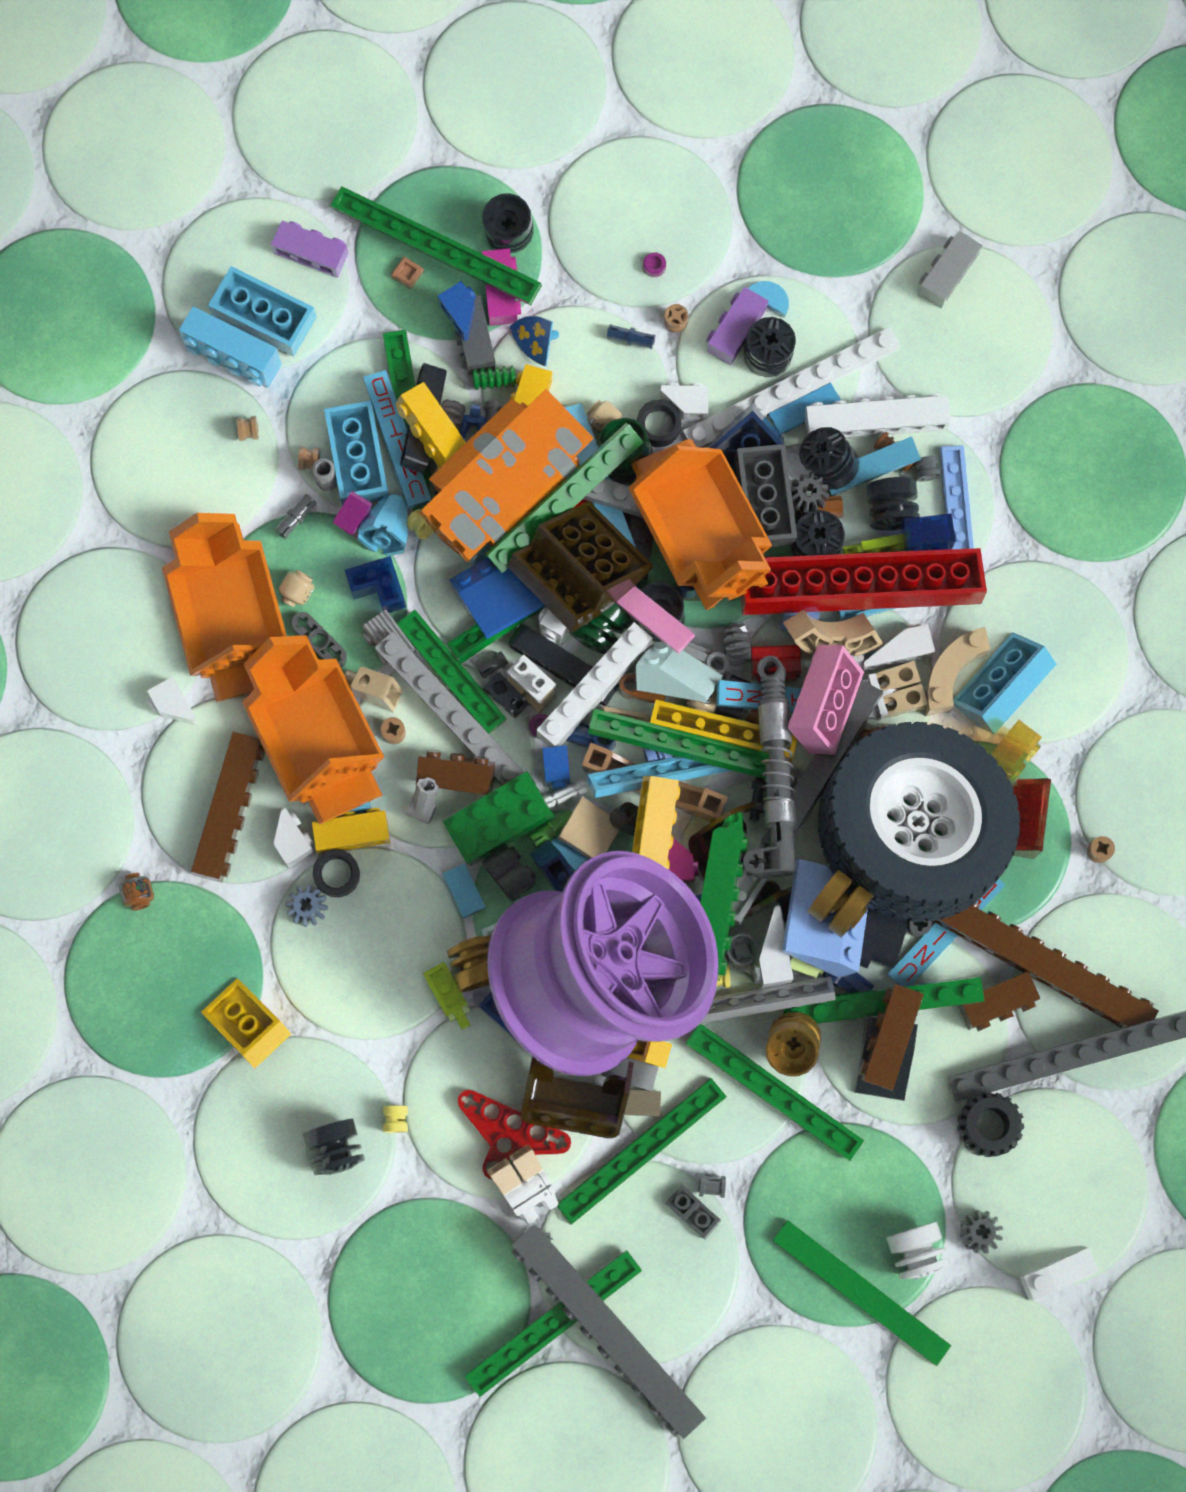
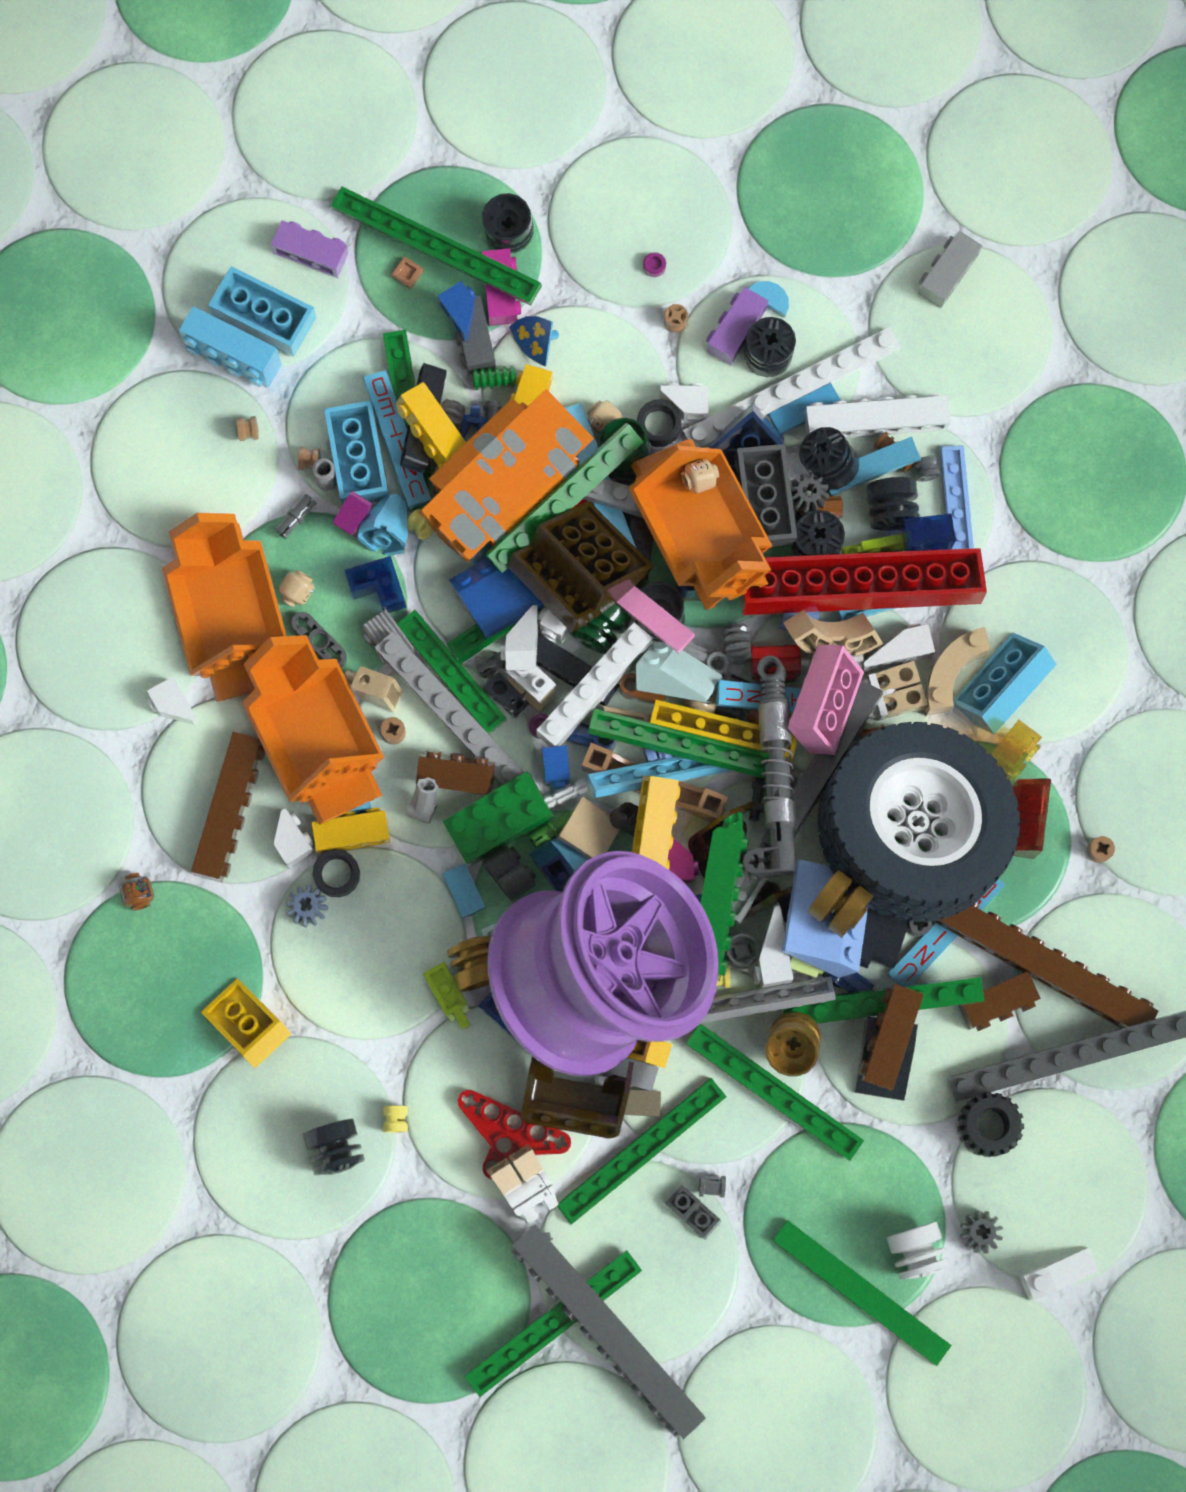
(521, 643): none -> white slope
(631, 336): dark blue pin -> none
(700, 476): none -> tan head

